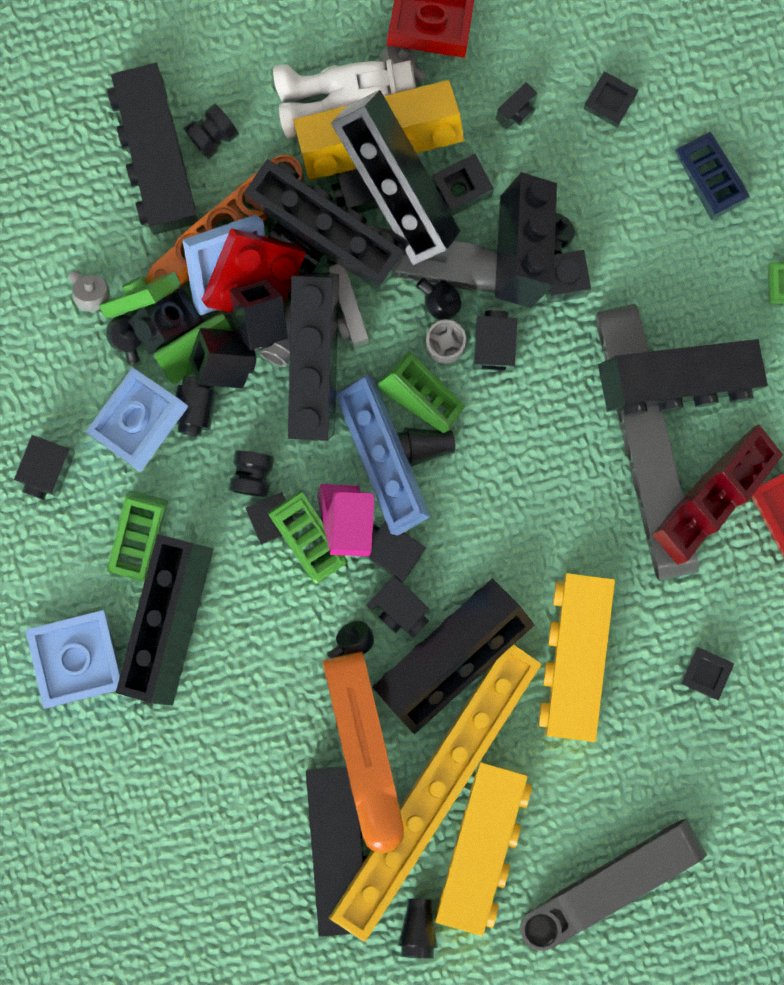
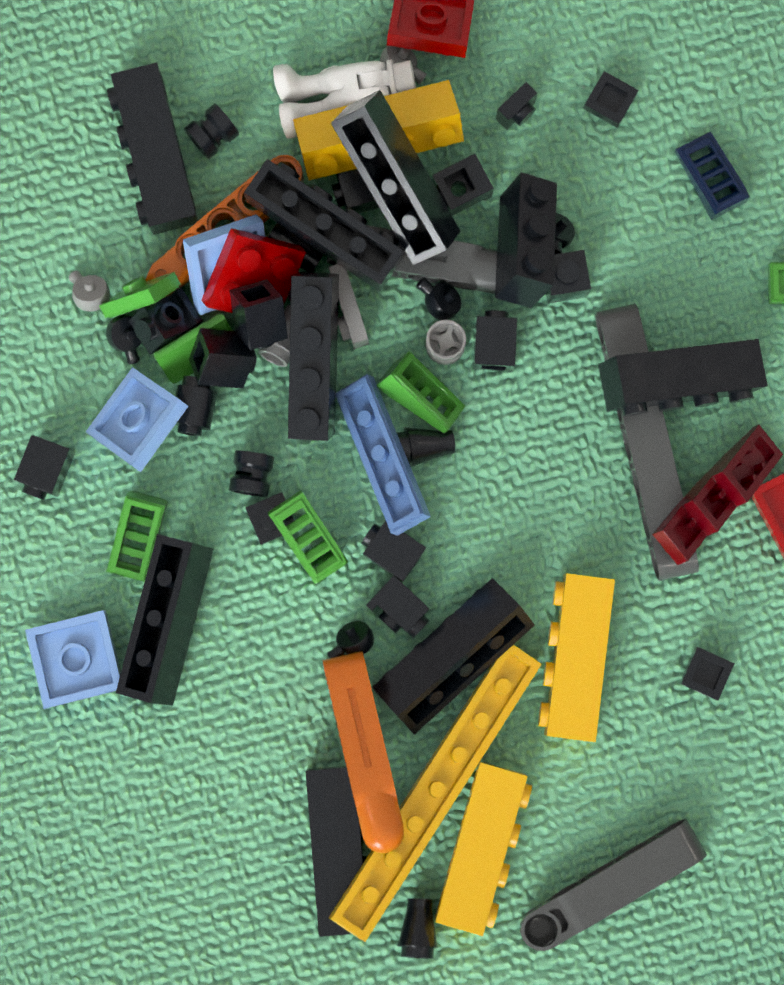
(347, 519): dark pink slope -> none

